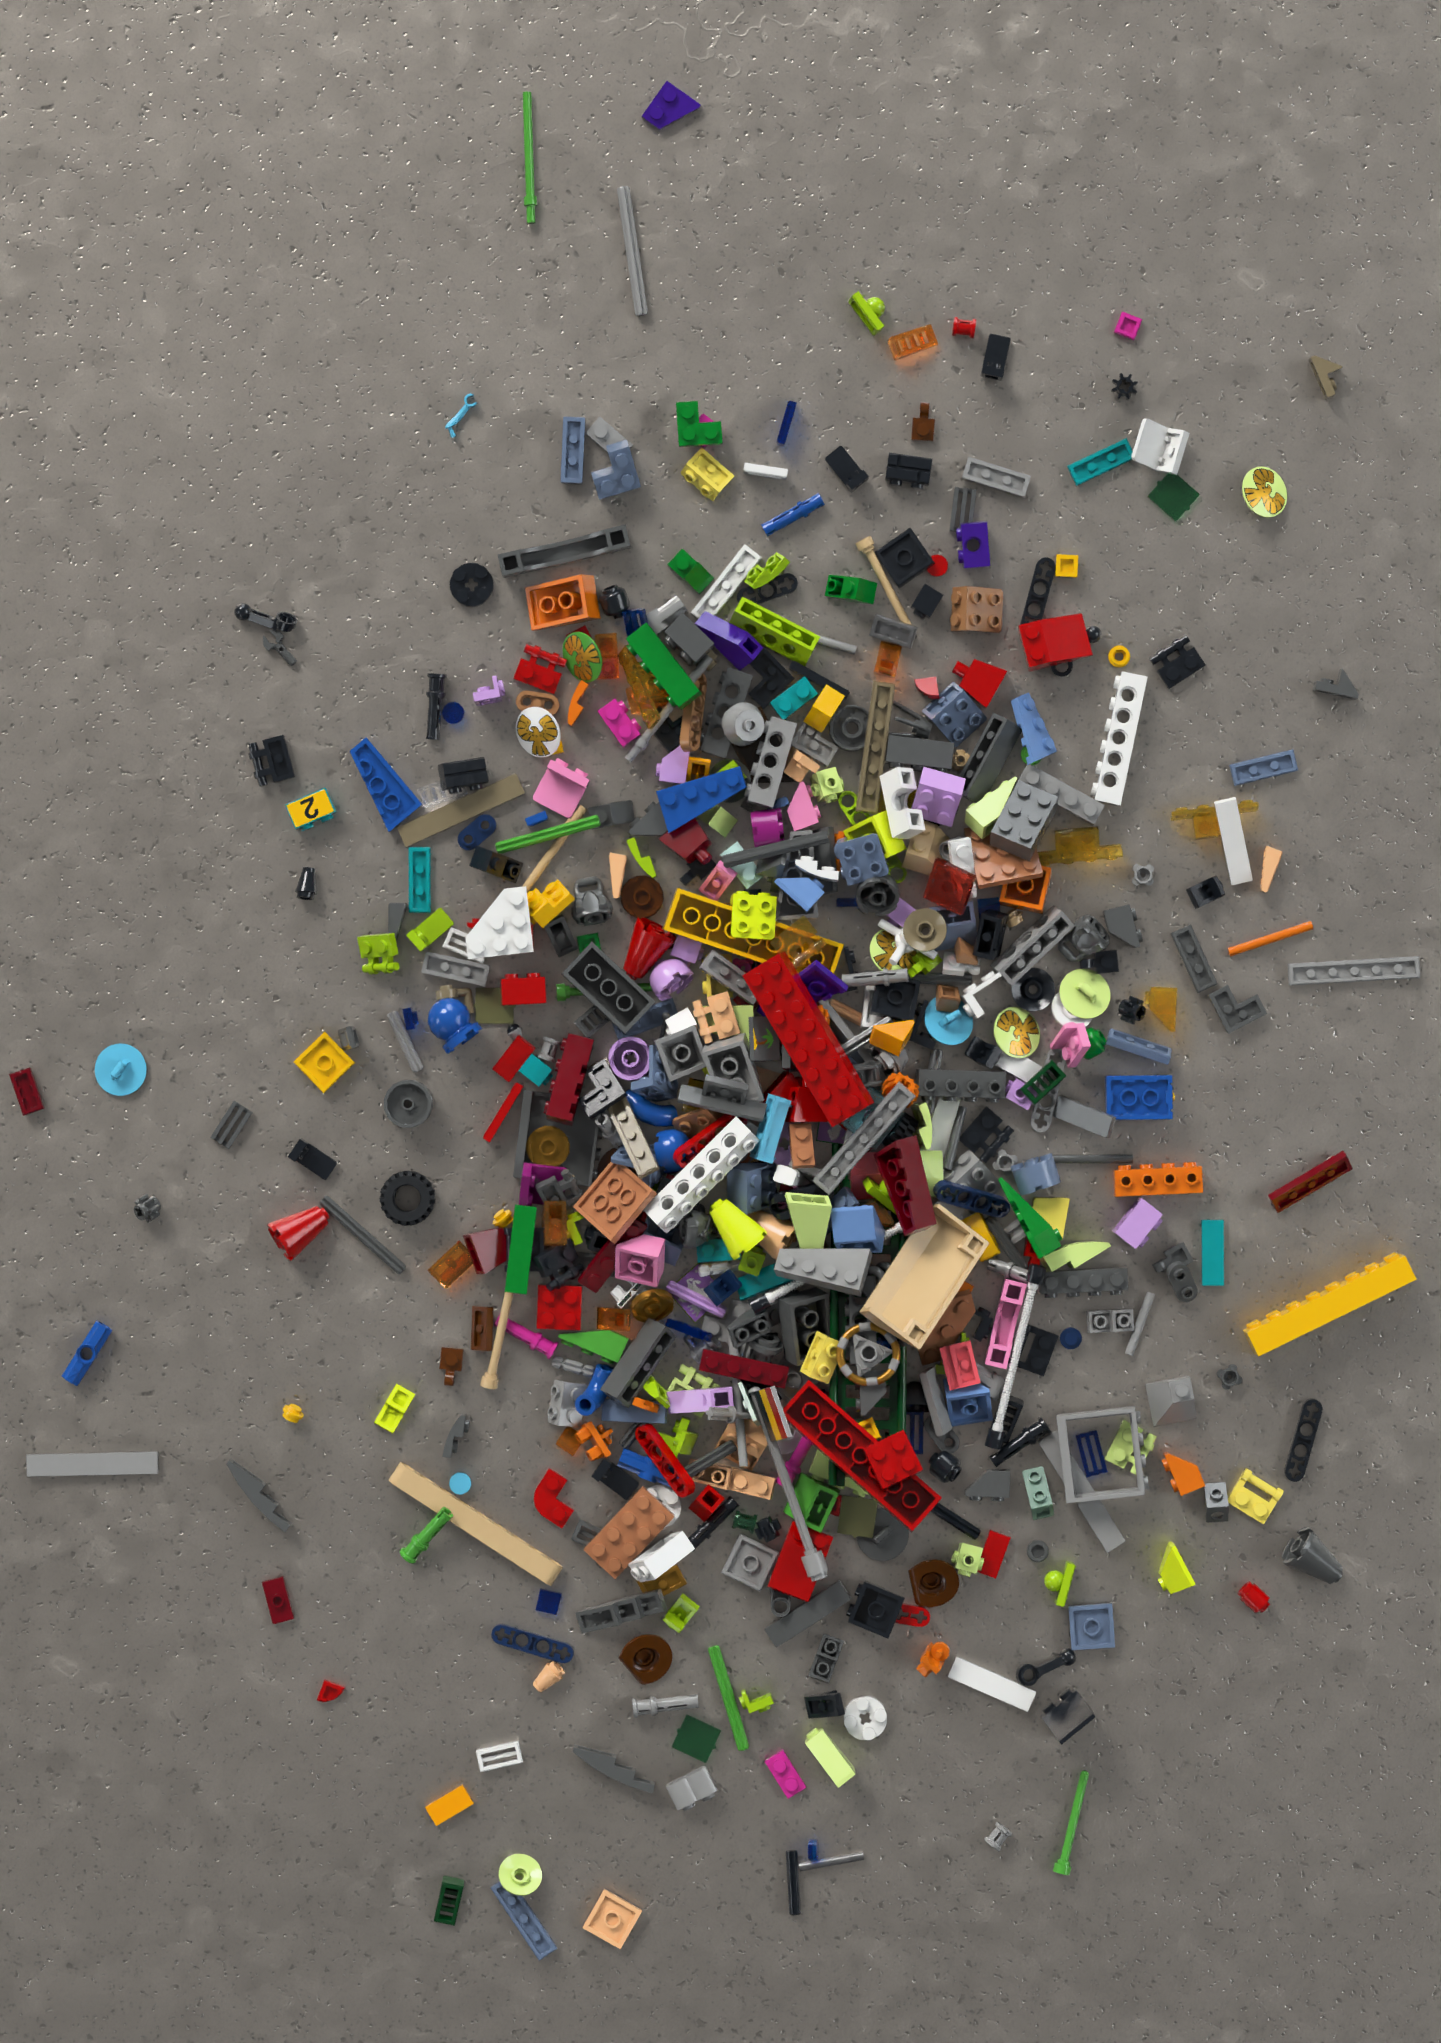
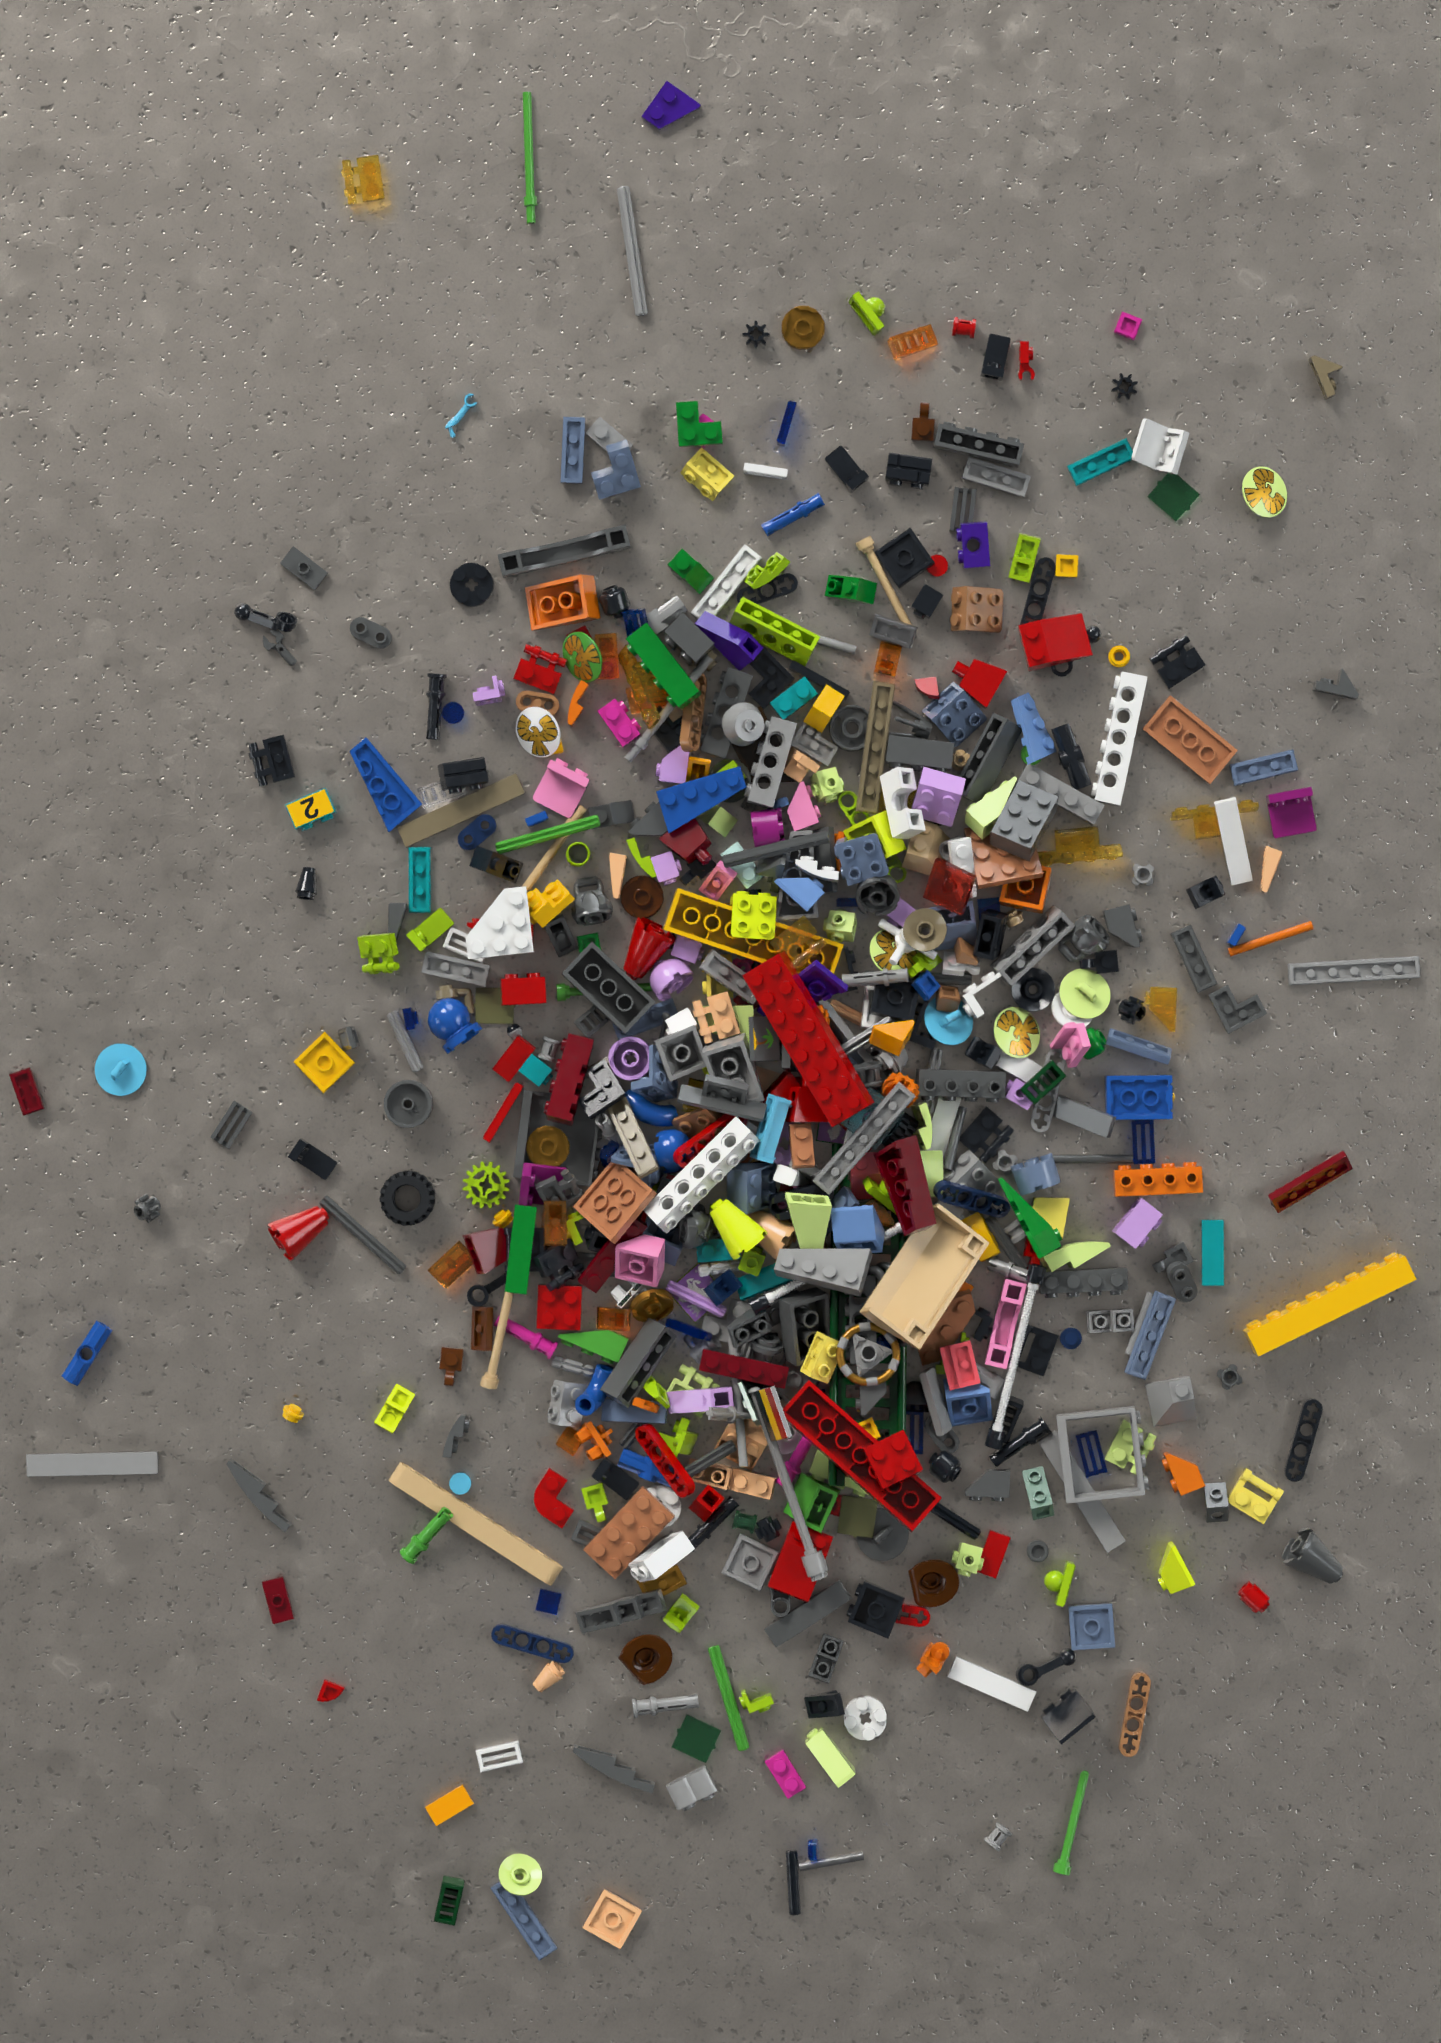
(304, 568): none -> dark grey plate
(369, 176): none -> clear yellow plate
(370, 633): none -> dark grey plate
(487, 1289): none -> black piece
(495, 1186): none -> lime gear
(583, 845): none -> lime piece
(595, 1498): none -> lime plate
(607, 1151): none -> clear blue plate
(666, 867): none -> lavender brick
(760, 330): none -> black gear
(803, 327): none -> pearl gold tile
(840, 925): none -> yellowish green brick
(926, 985): none -> blue tile
(978, 445): none -> dark grey brick
(1024, 557): none -> lime slope
(1025, 355): none -> red plate
(1071, 756): none -> black piece
(1131, 1713): none -> medium nougat beam
(1143, 1141): none -> clear blue tile
(1150, 1335): none -> sand blue tile
(1189, 739): none -> nougat plate
(1236, 935): none -> blue tile
(1291, 812): none -> magenta bracket

